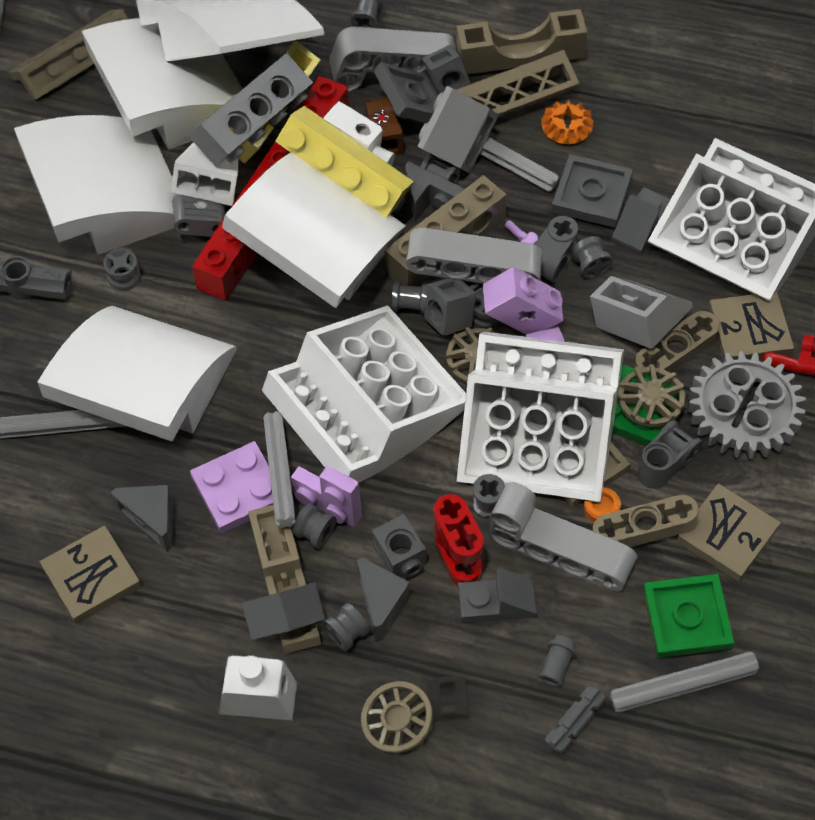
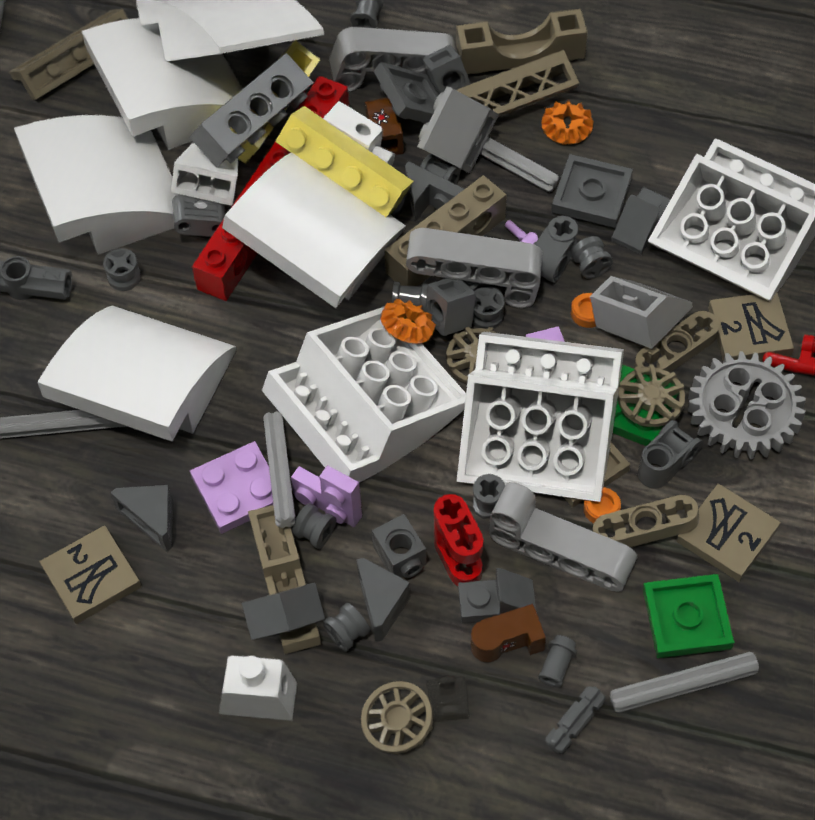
(404, 329): none -> orange gear
(507, 633): none -> reddish brown leg
(522, 301): lavender brick -> none
(582, 311): none -> orange tile

